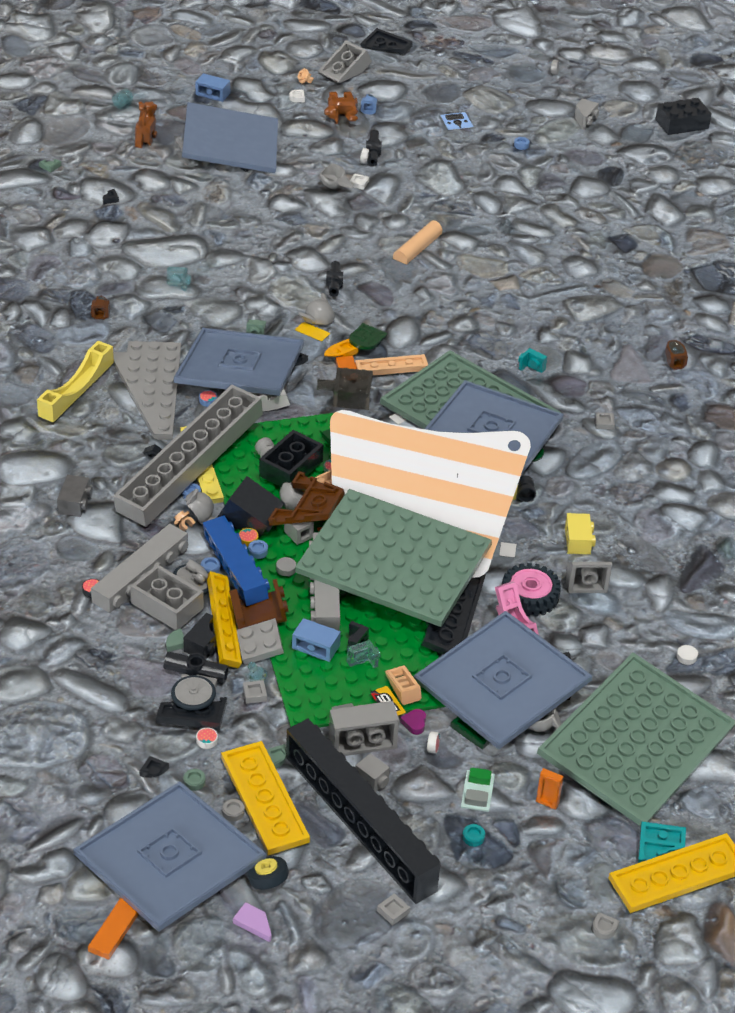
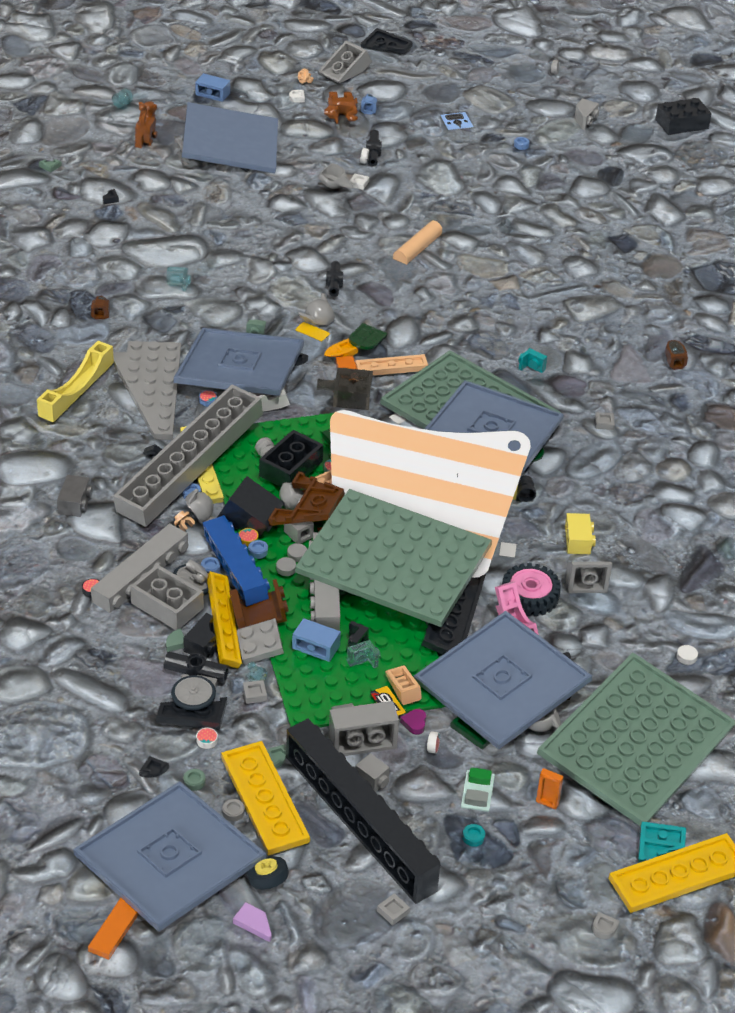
(296, 551): none -> light grey tile

